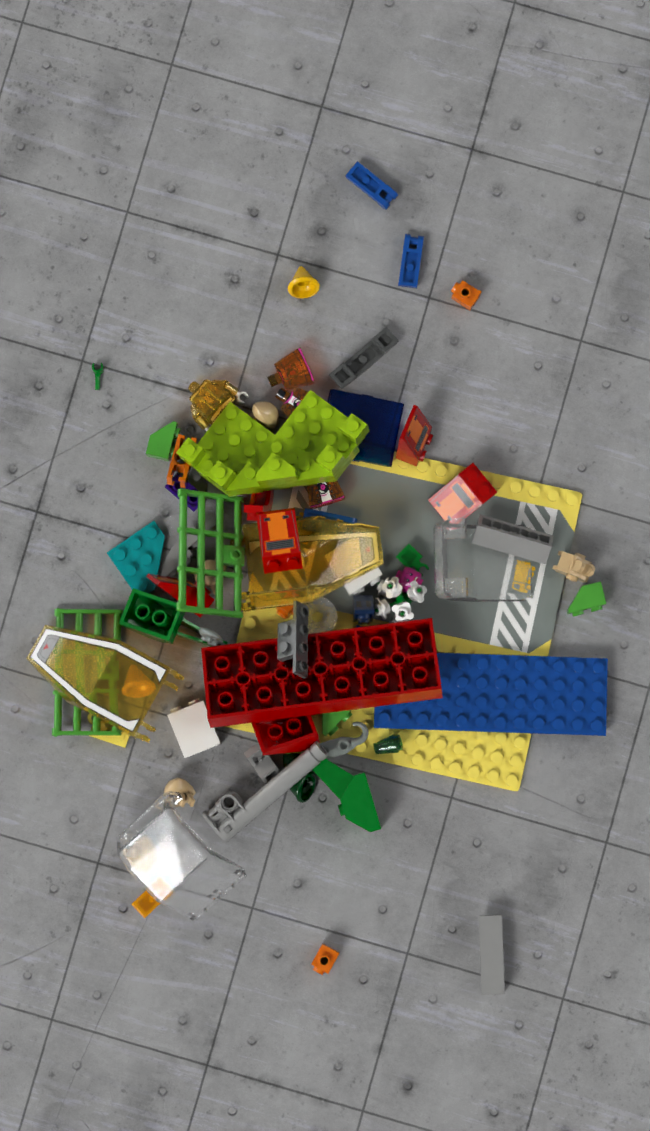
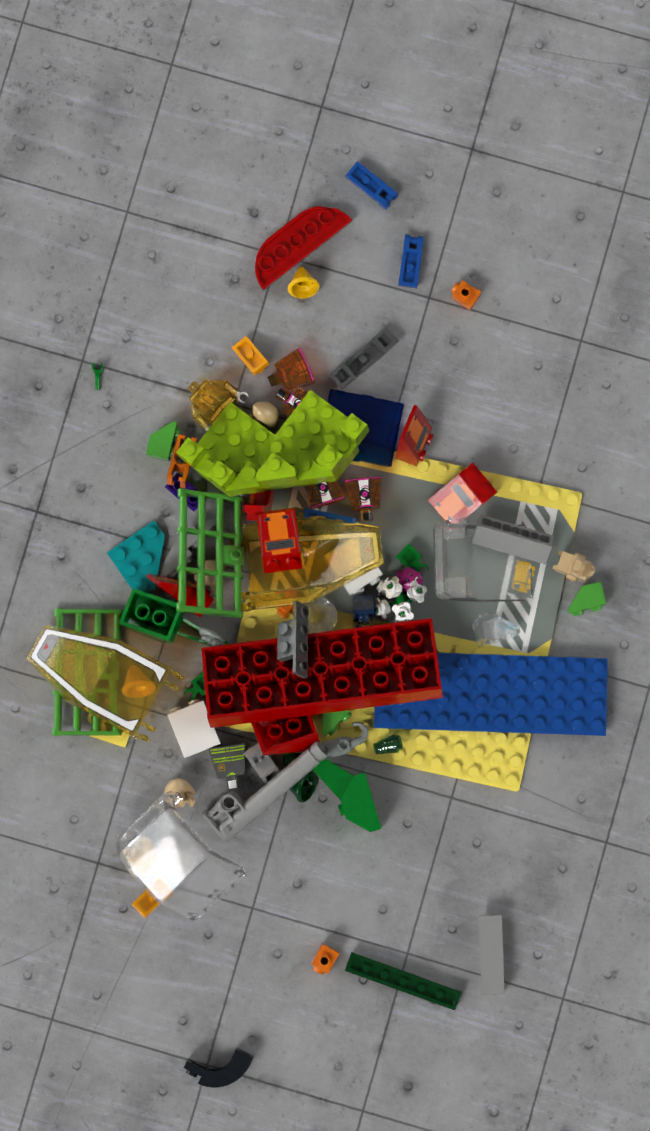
(198, 683): none -> green plate
(223, 1076): none -> black arch
(229, 763): none -> dark grey torso
(250, 356): none -> light orange hinge
(297, 241): none -> red plate
(364, 495): none -> torso
(403, 981): none -> dark green plate
(493, 629): none -> clear slope

